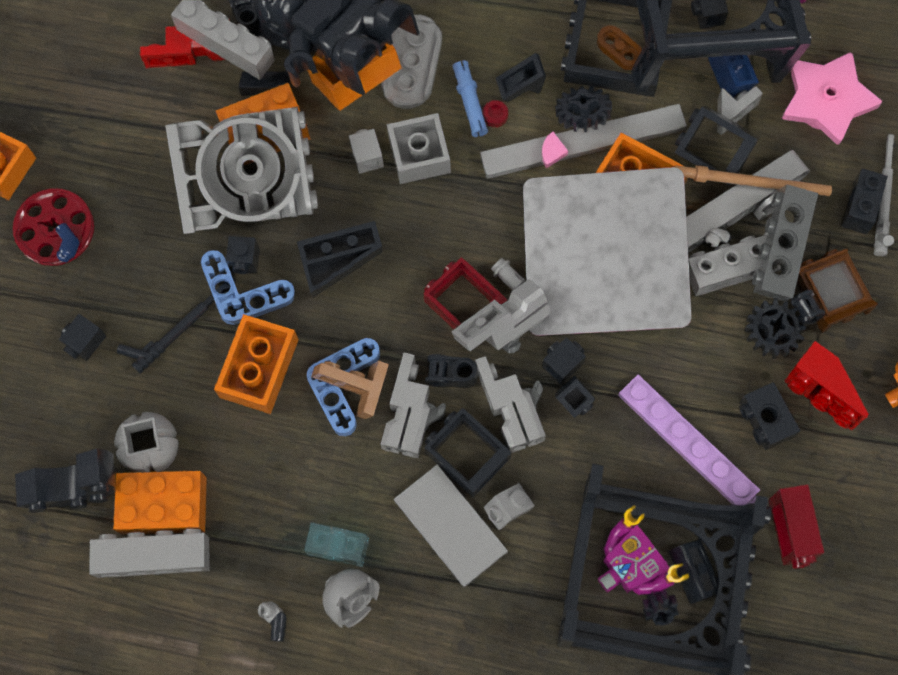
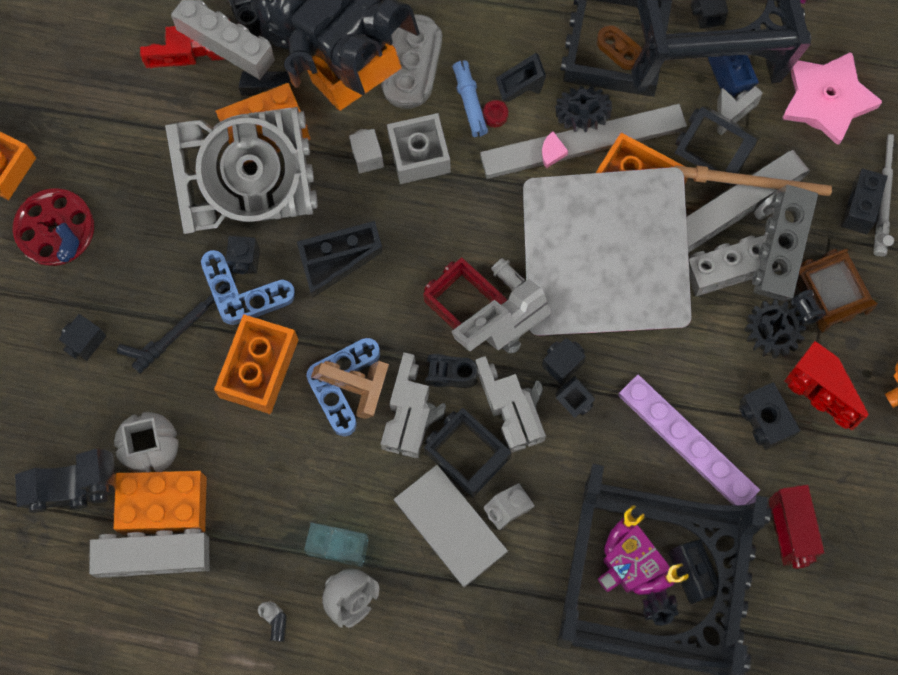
(718, 237): light grey arm -> none

